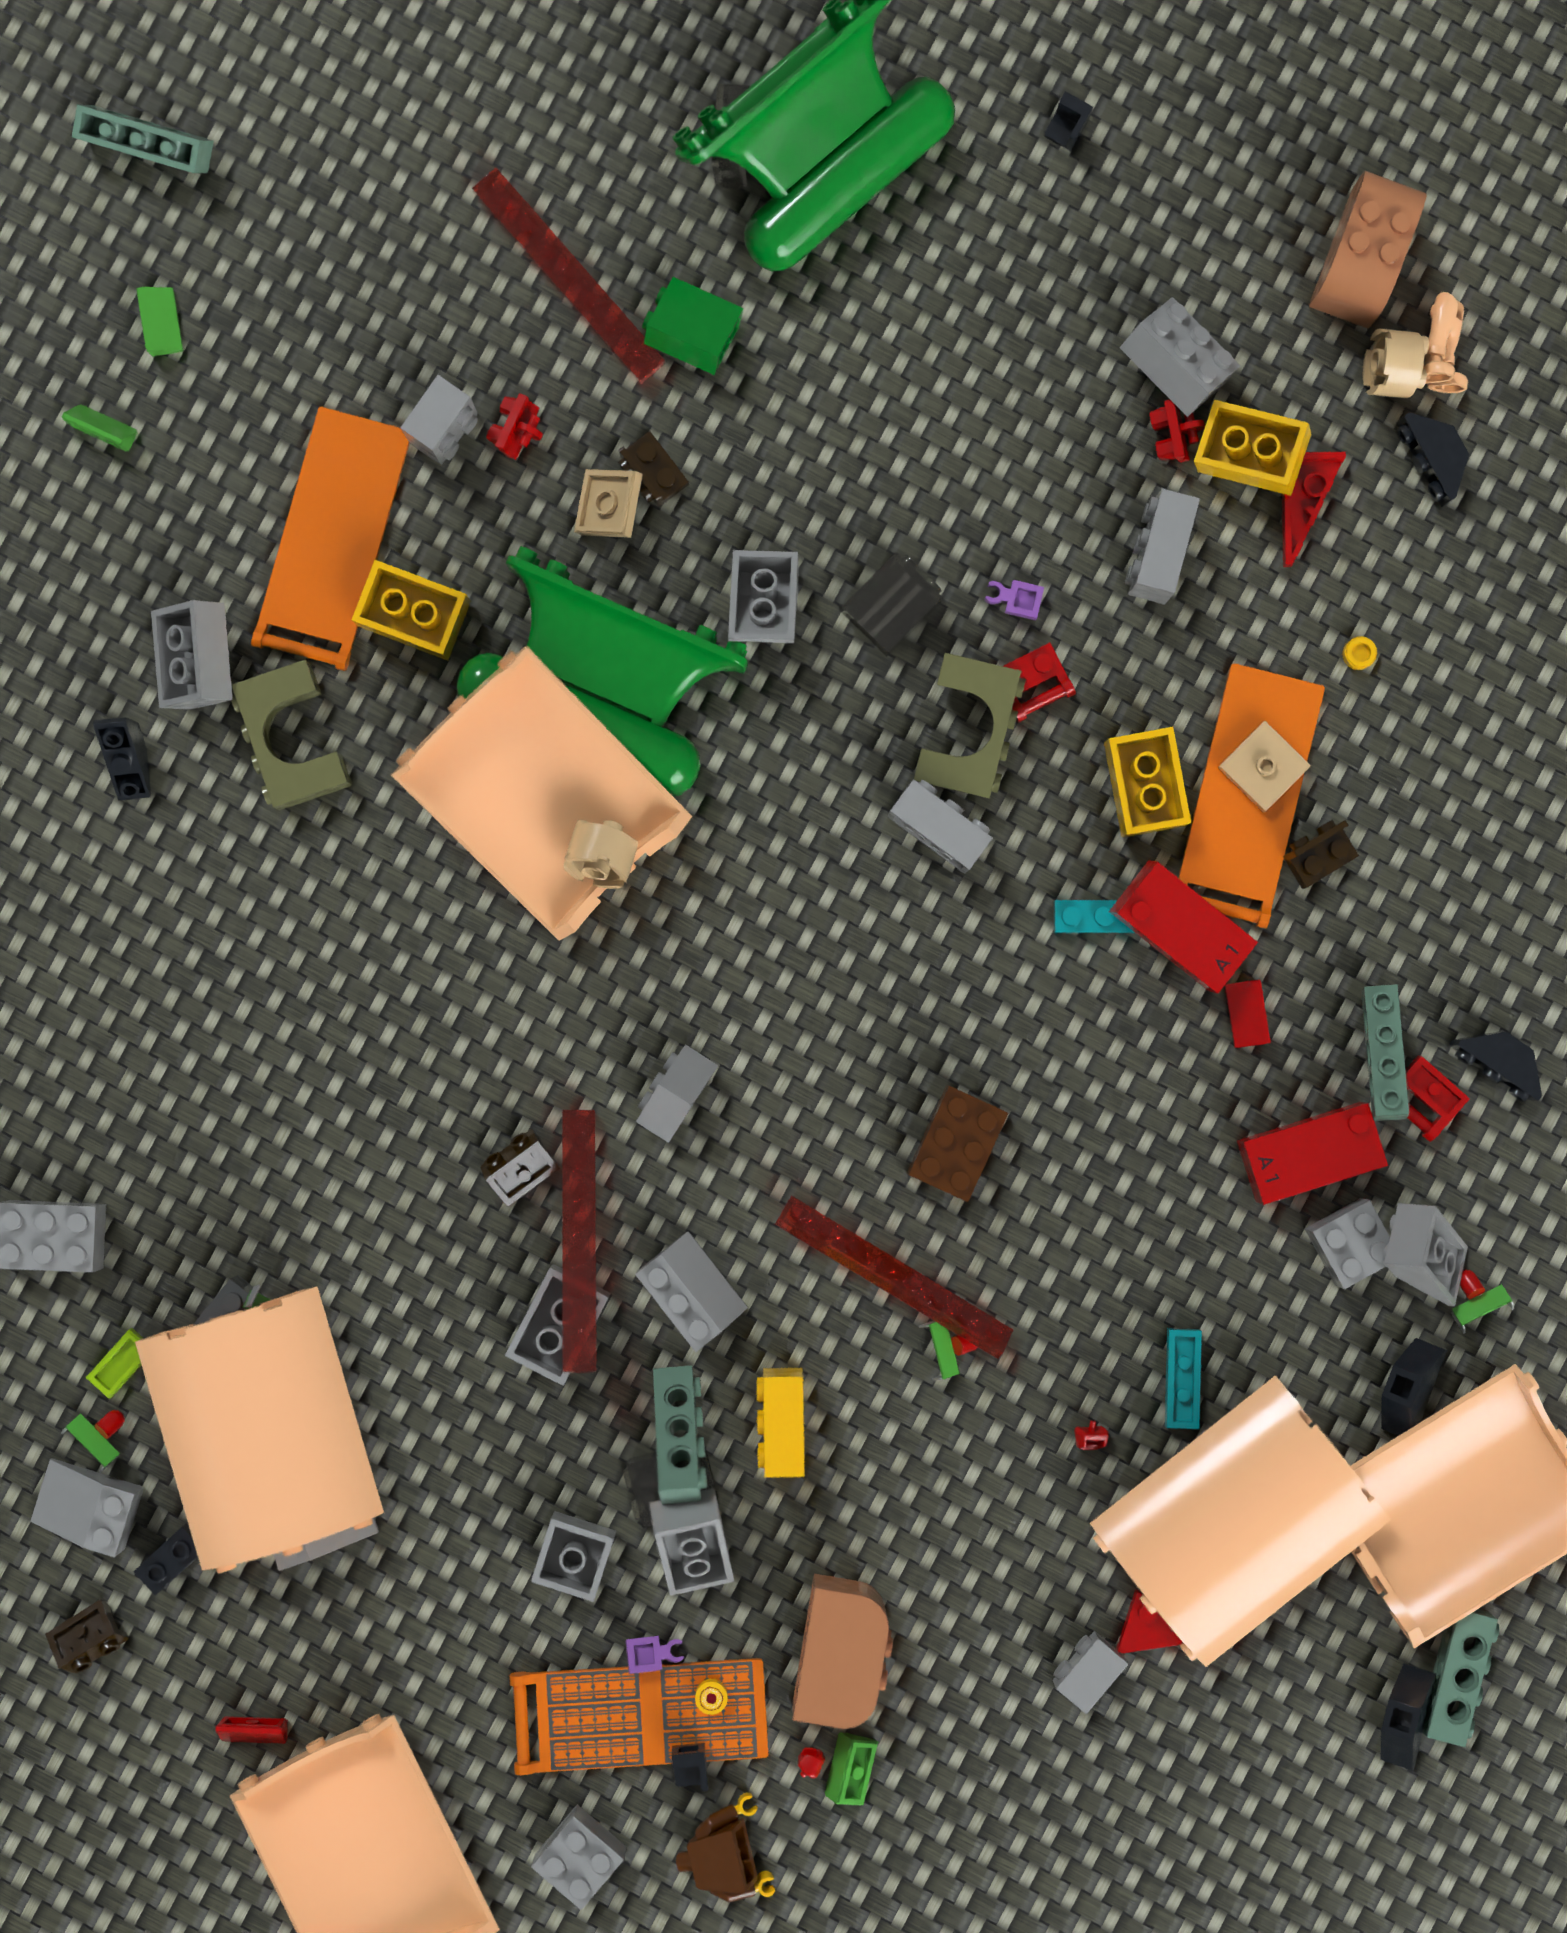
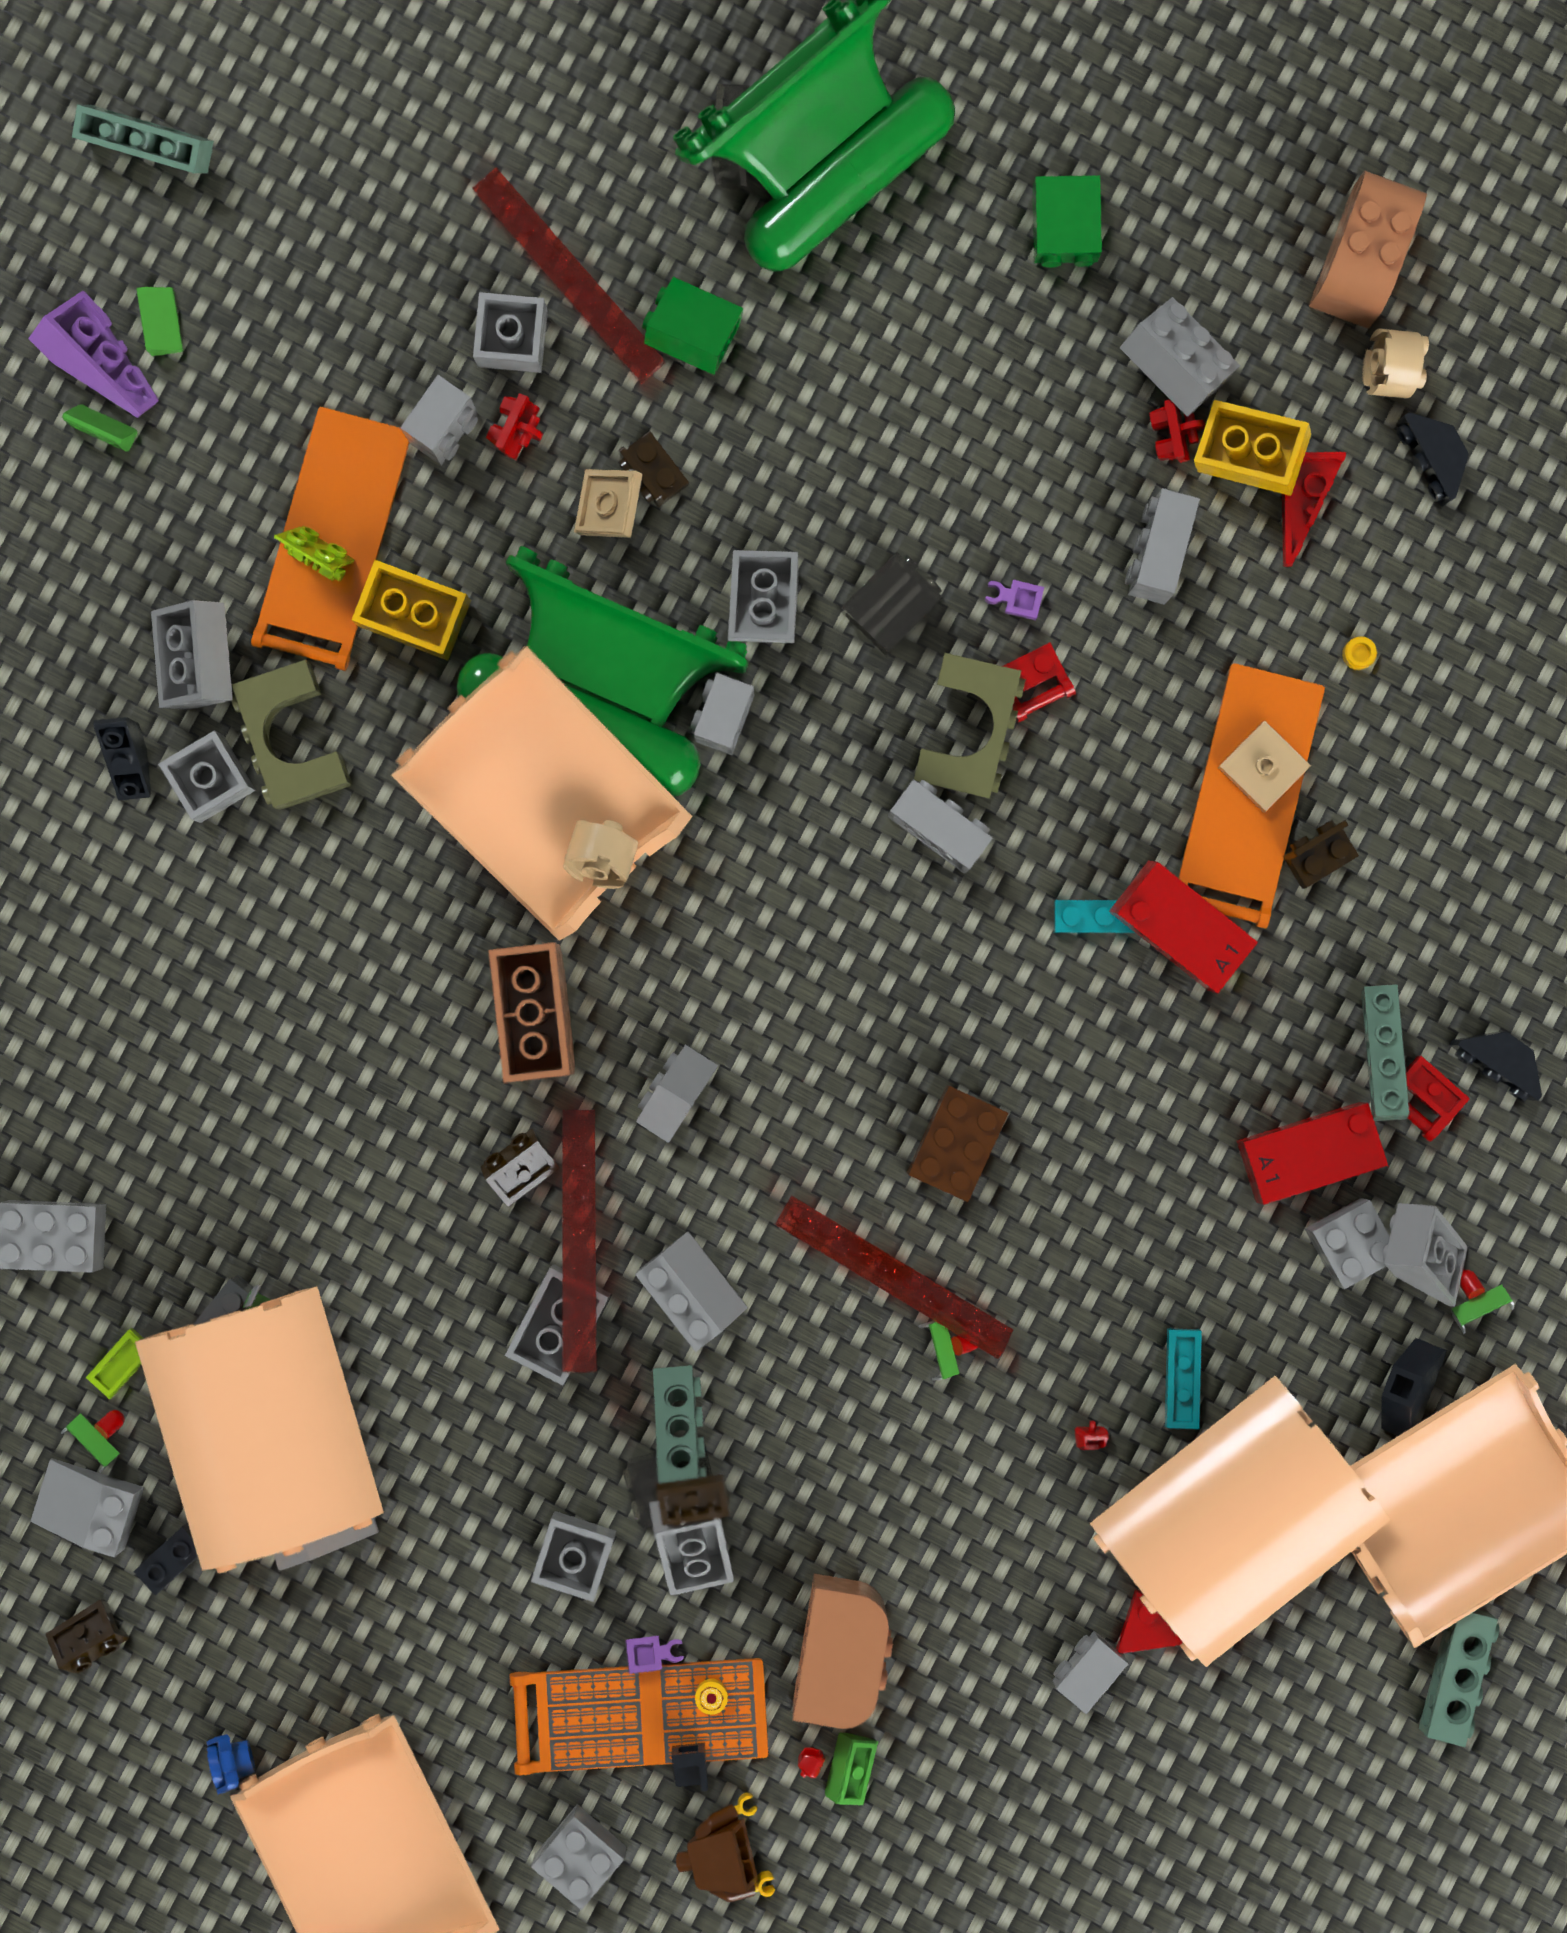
(83, 345): none -> medium lavender wedge
(207, 777): none -> light grey brick
(229, 1762): none -> blue piece
(253, 1729): red slope -> none
(307, 547): none -> lime hinge
(510, 332): none -> light grey brick
(532, 1012): none -> nougat brick
(693, 1500): none -> dark brown bracket
(724, 713): none -> light grey brick
(781, 1422): yellow brick -> none
(1067, 220): none -> green brick
(1068, 121): black panel -> none
(1147, 782): yellow brick -> none
(1247, 1013): red slope -> none
(1406, 1716): black slope -> none
(1443, 339): light nougat piece -> none

